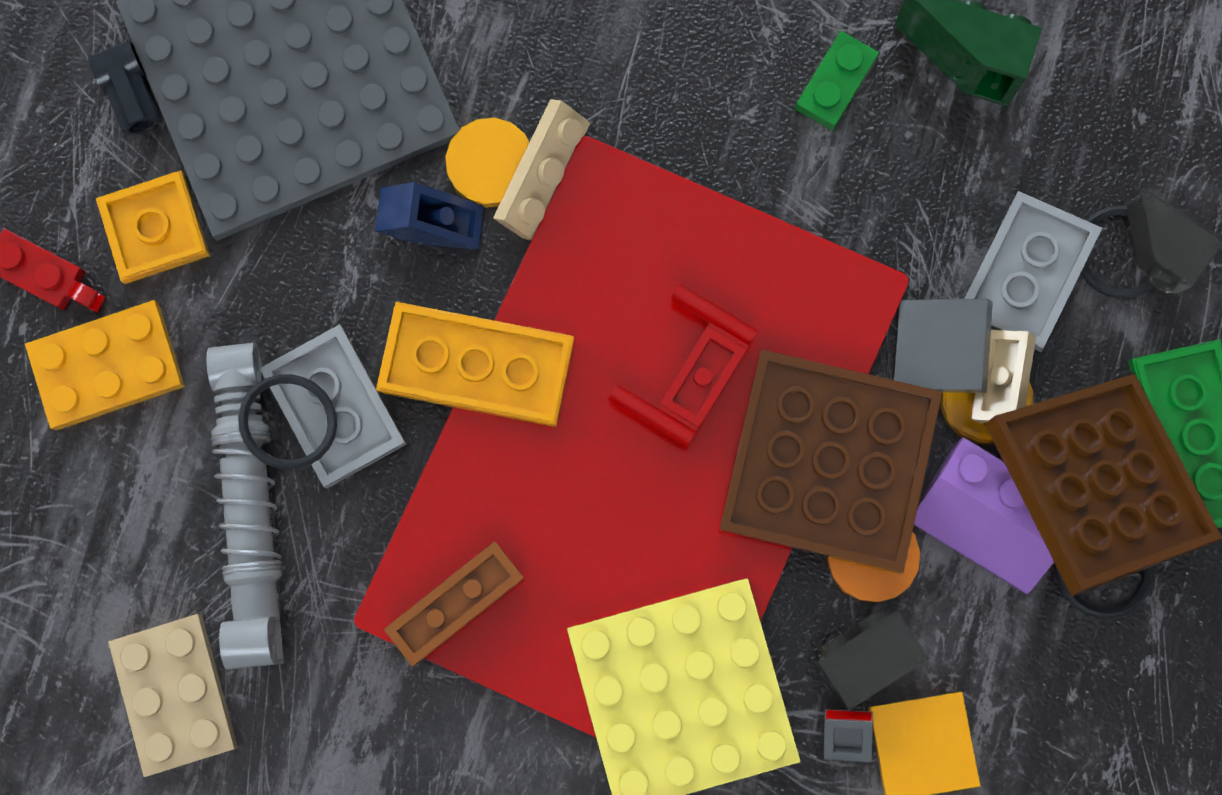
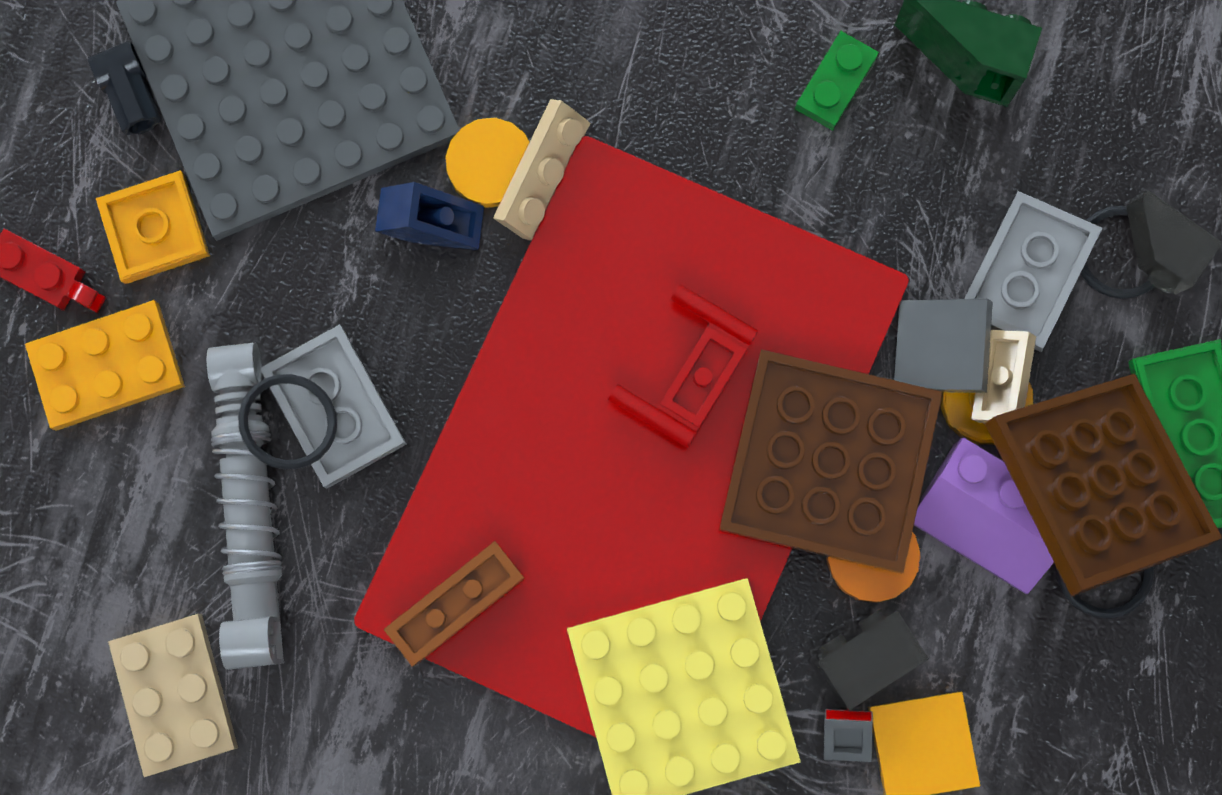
(475, 364): light orange tile -> none

